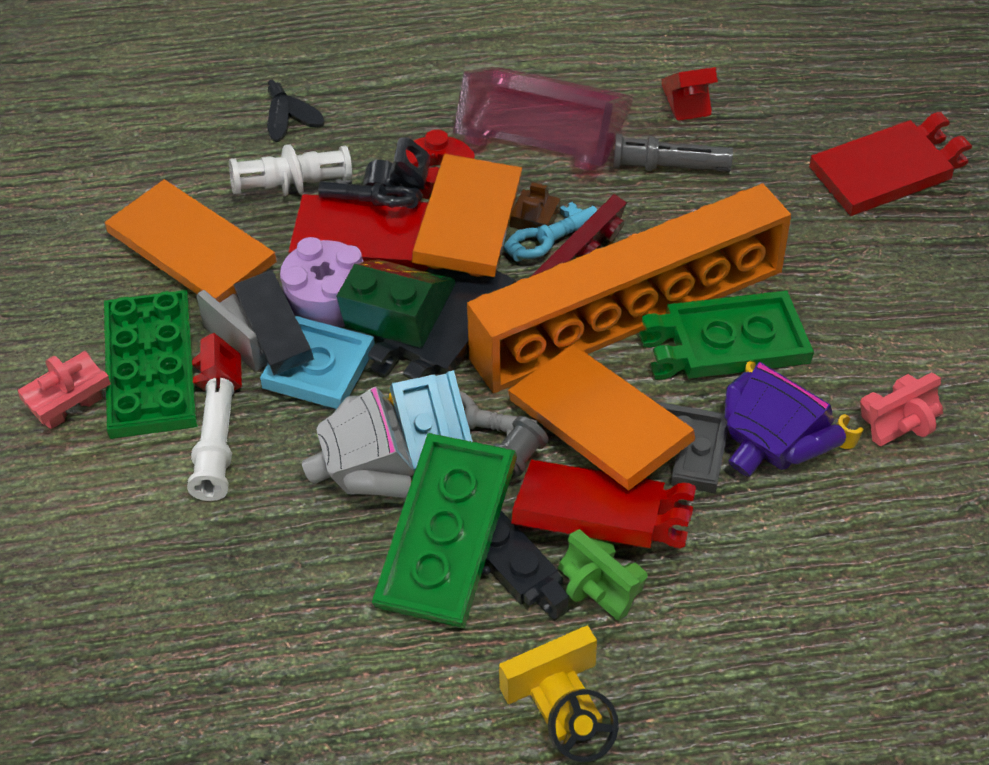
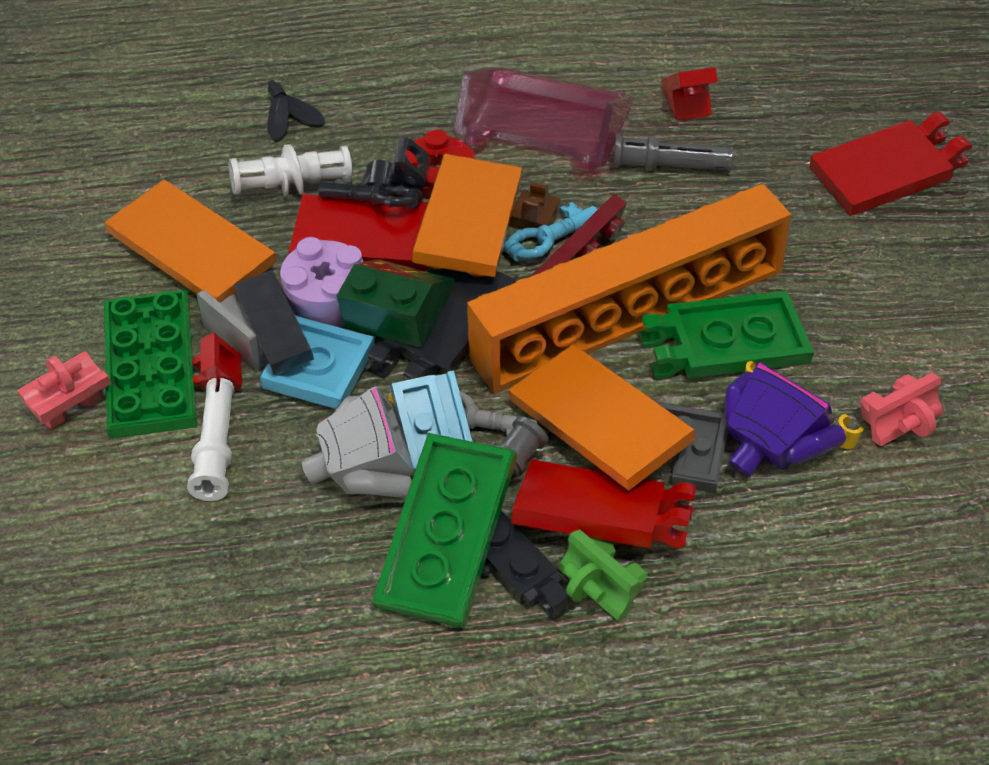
(553, 683): yellow piece -> none

